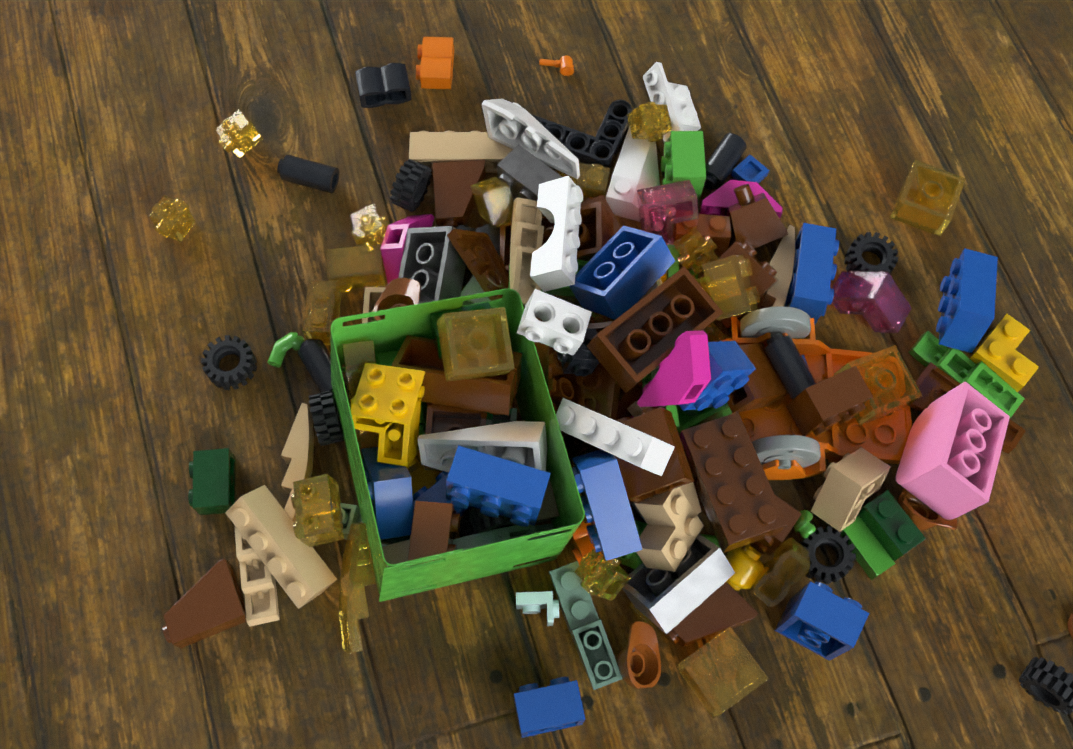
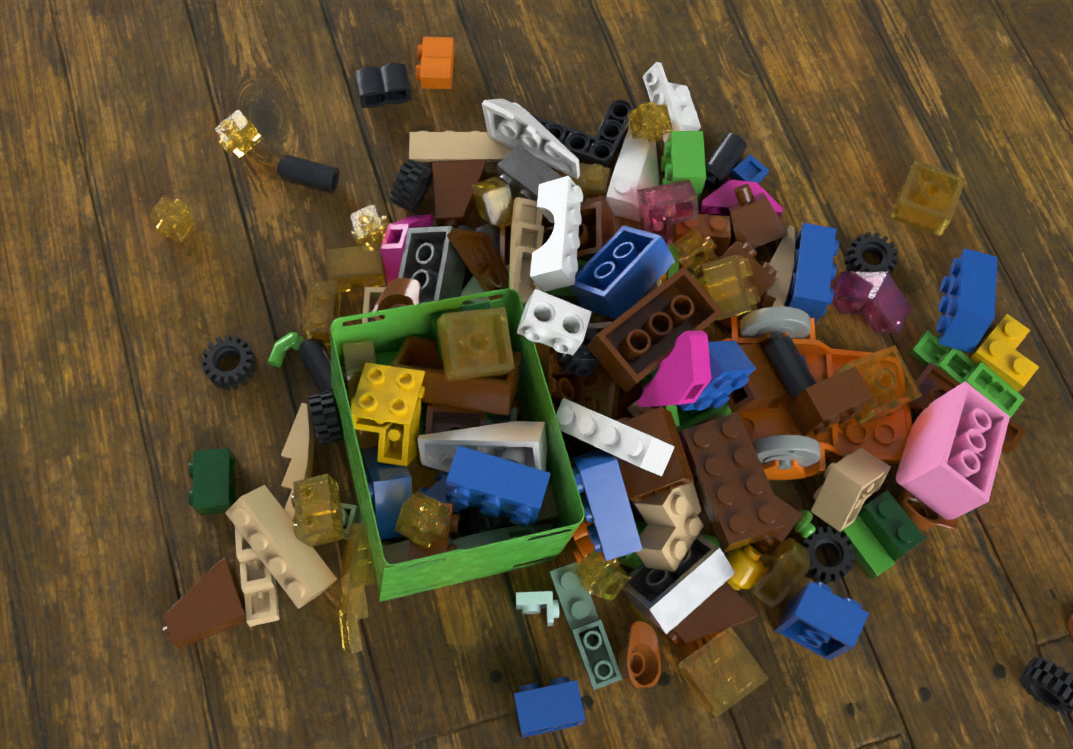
(423, 519): none -> clear yellow brick
(565, 64): orange hand -> none

